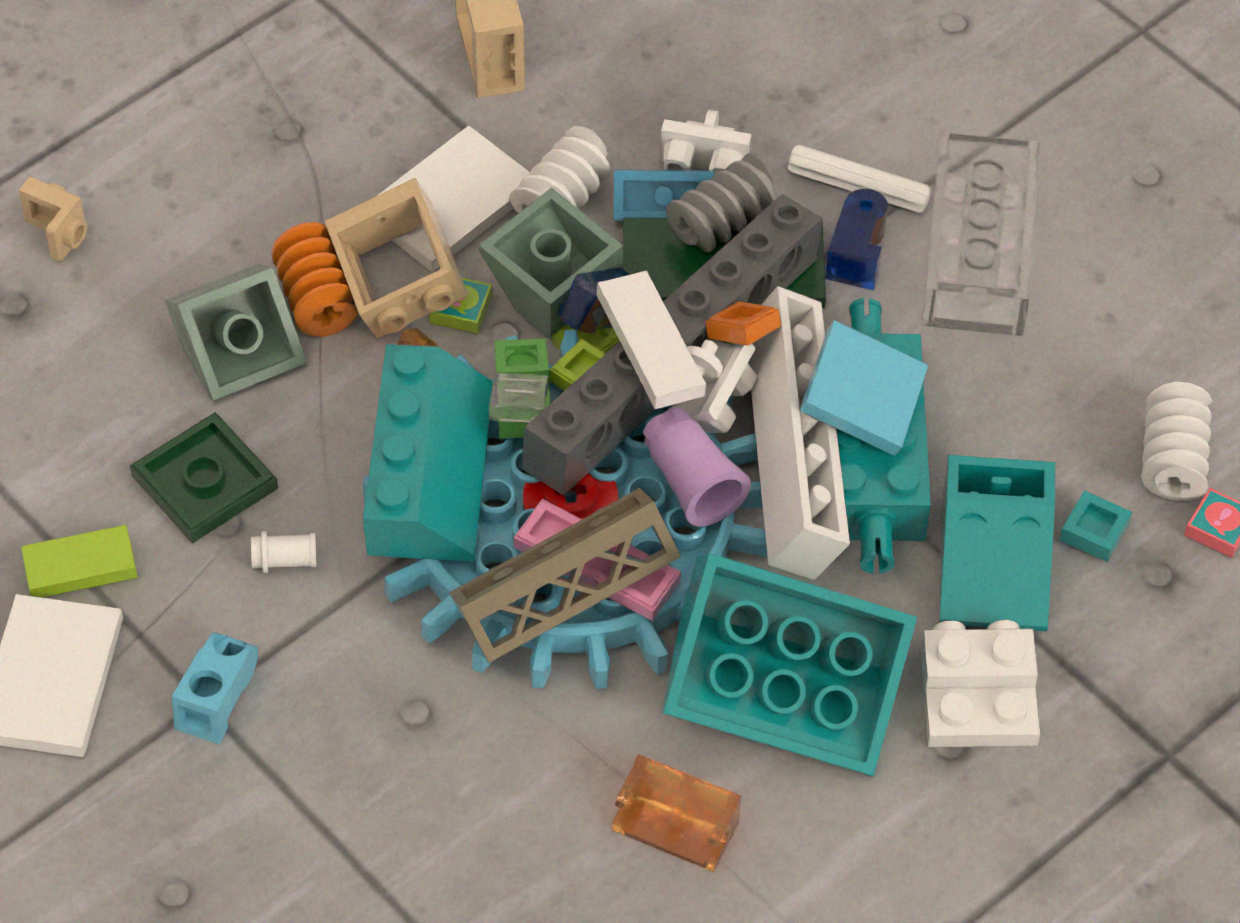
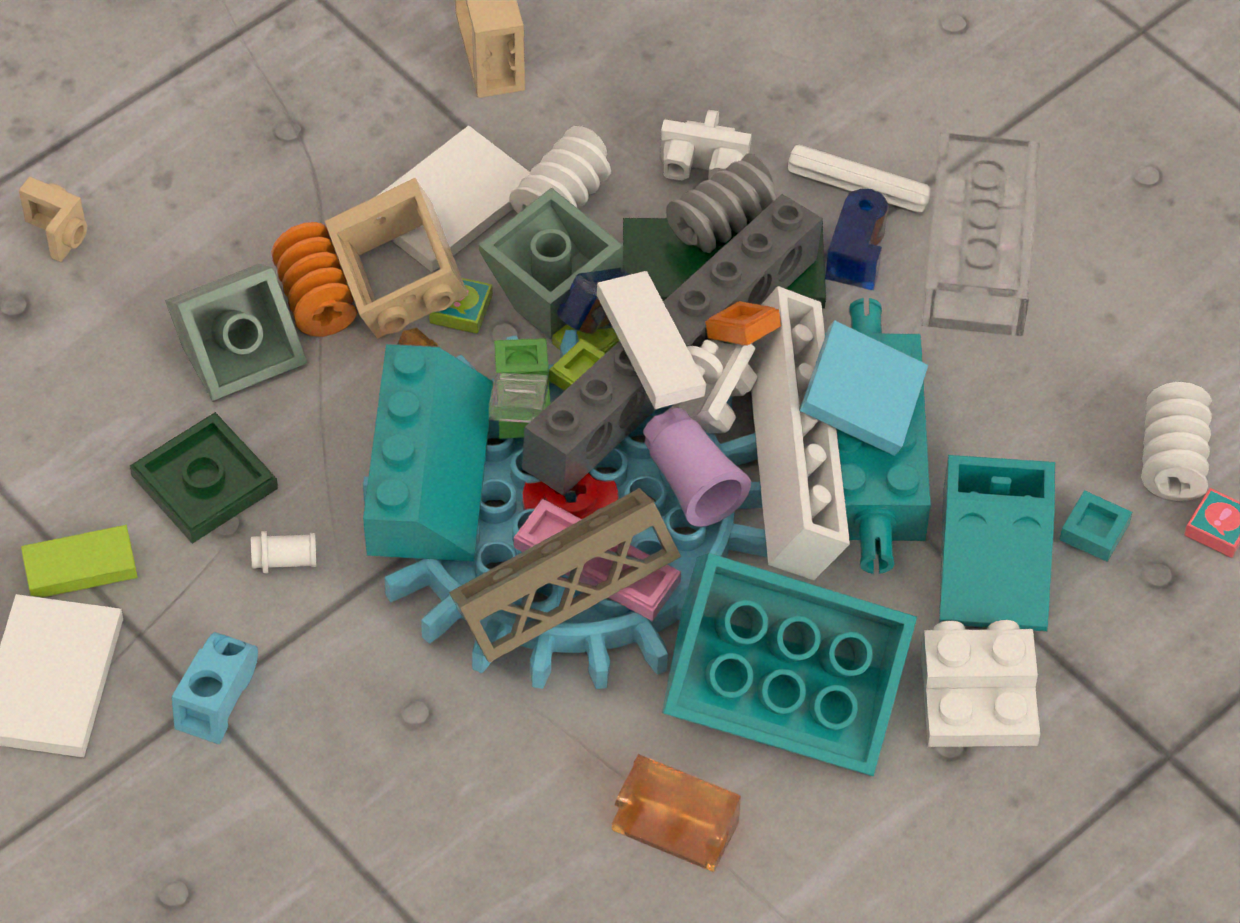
(648, 192): dark azure plate -> none

